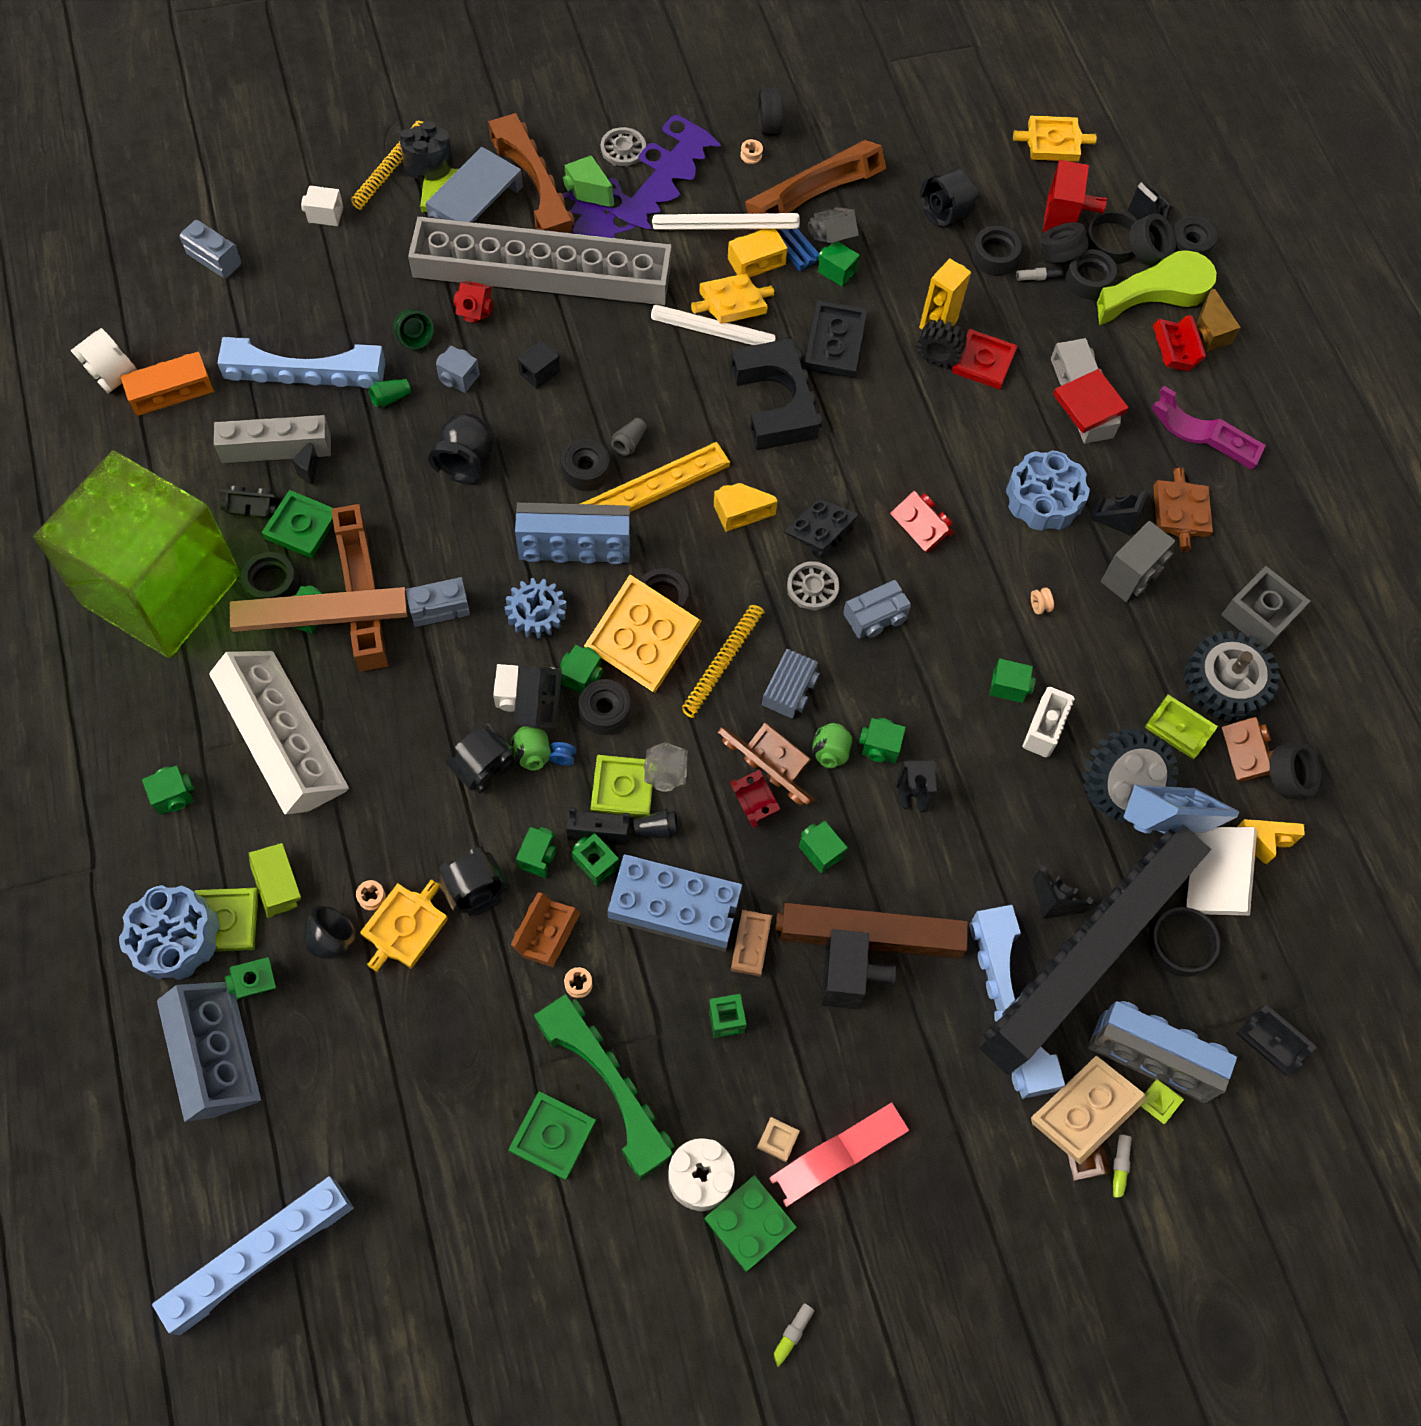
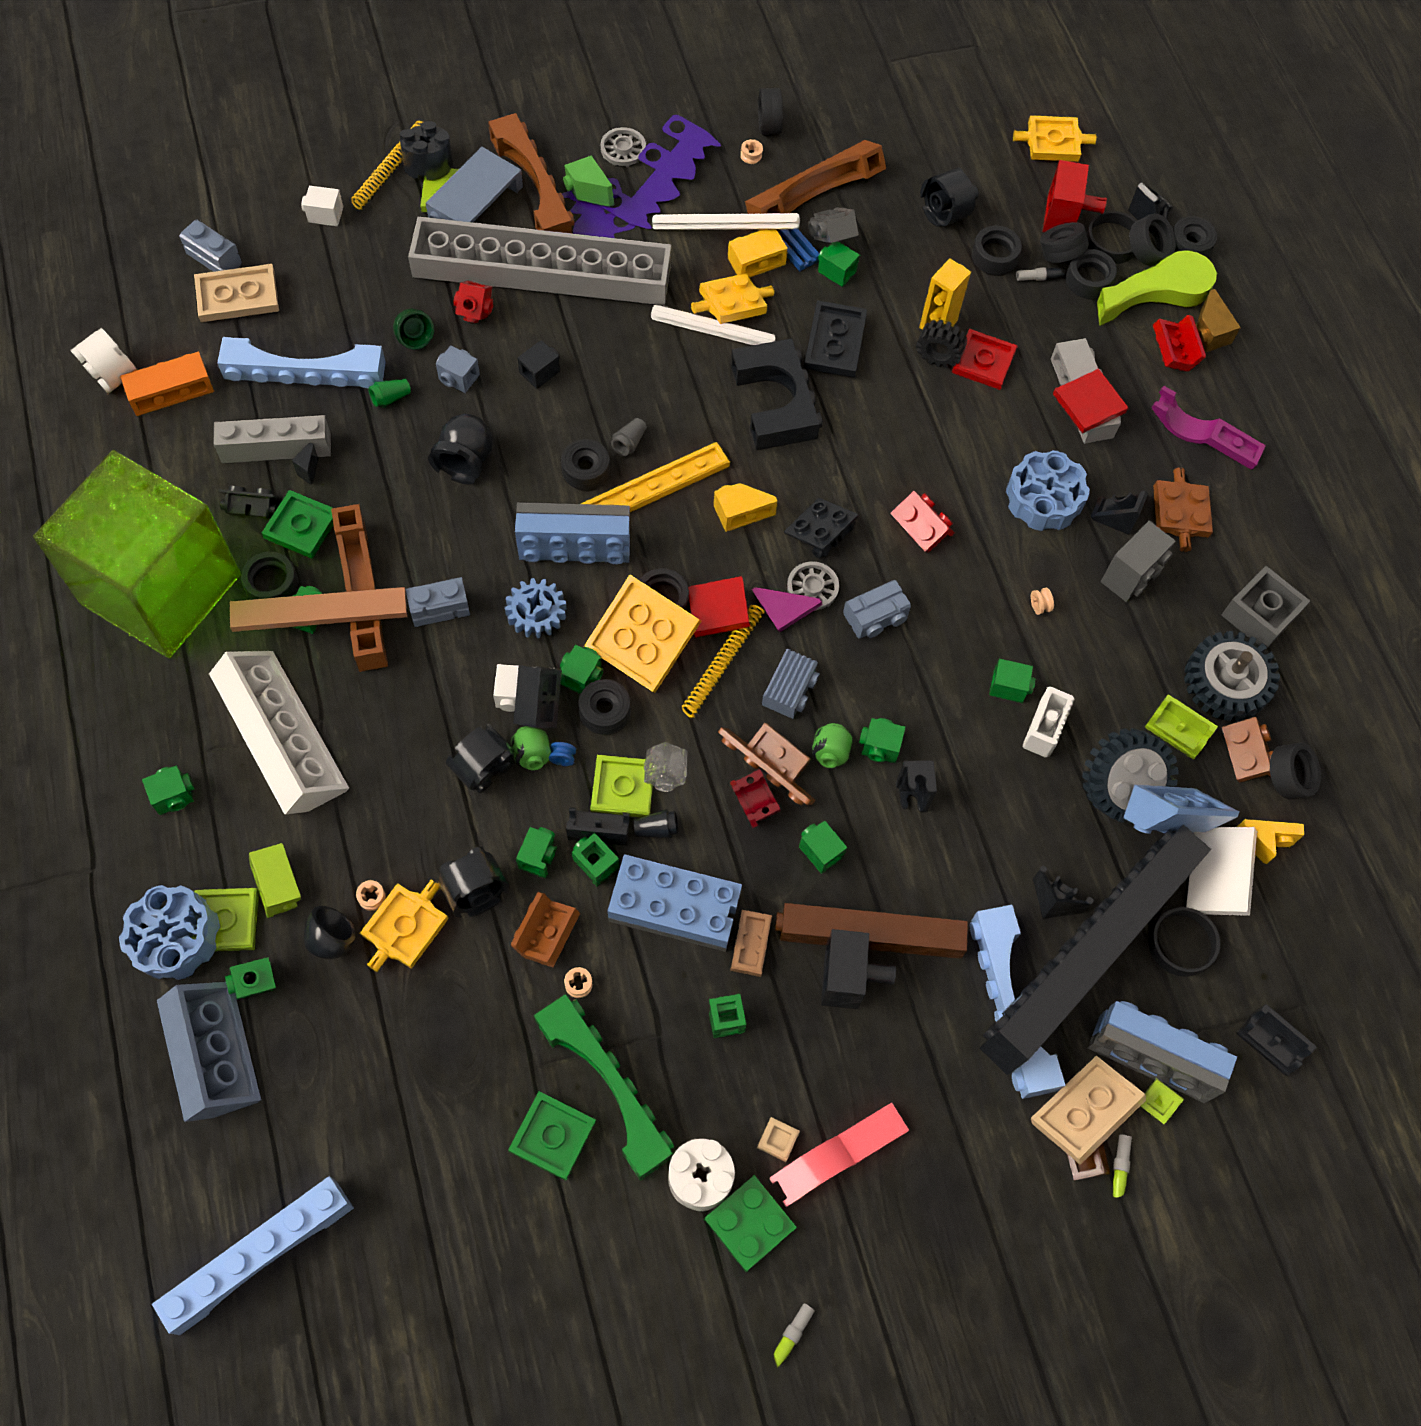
(236, 293): none -> tan plate
(719, 606): none -> red tile
(785, 607): none -> magenta tile

